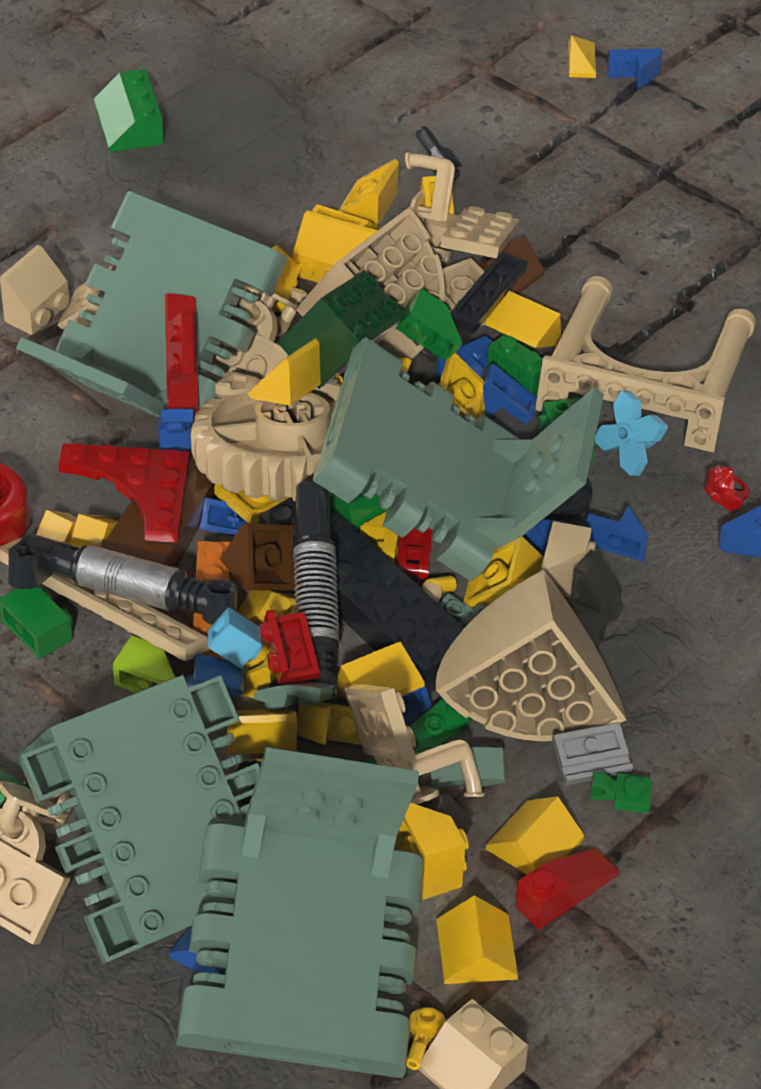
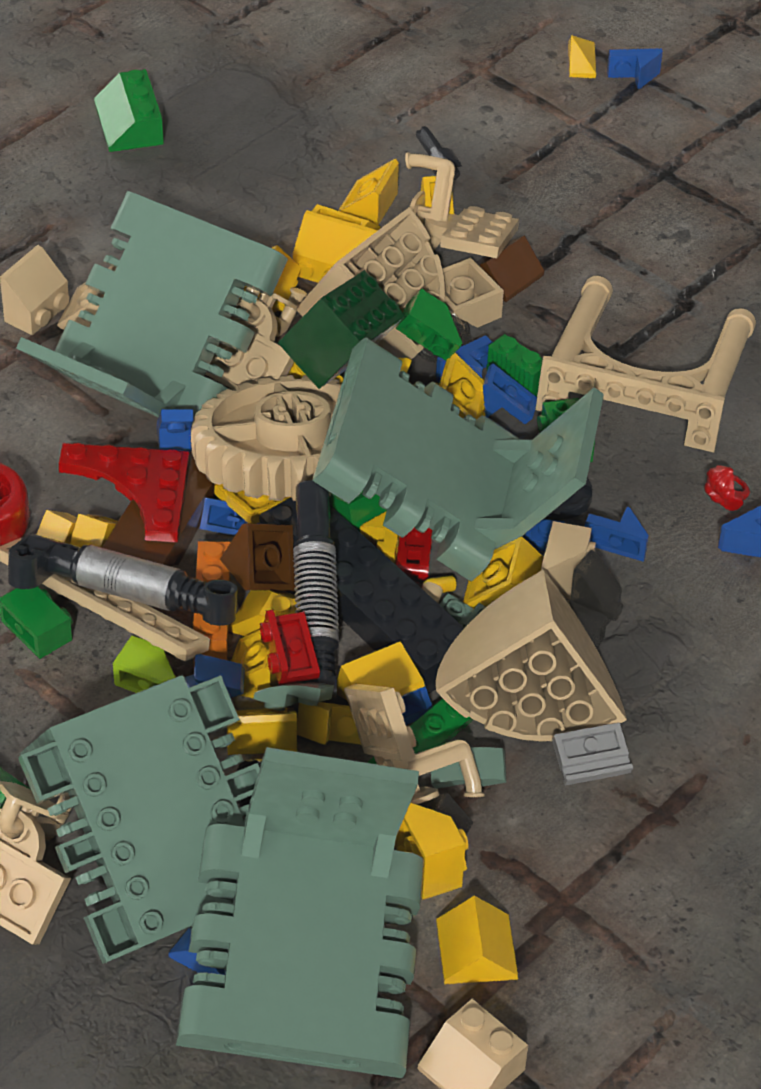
(181, 352): red bracket -> none
(235, 384): tan tile -> none
(235, 638): medium azure brick -> none
(292, 377): yellow slope -> none
(425, 1026): yellow plate -> none
(444, 255): tan tile -> none
(488, 292): black tile -> none
(526, 321): yellow slope -> none
(536, 834): yellow slope -> none
(562, 885): red slope -> none
(627, 791): green plate -> none
(630, 433): medium azure plant -> none

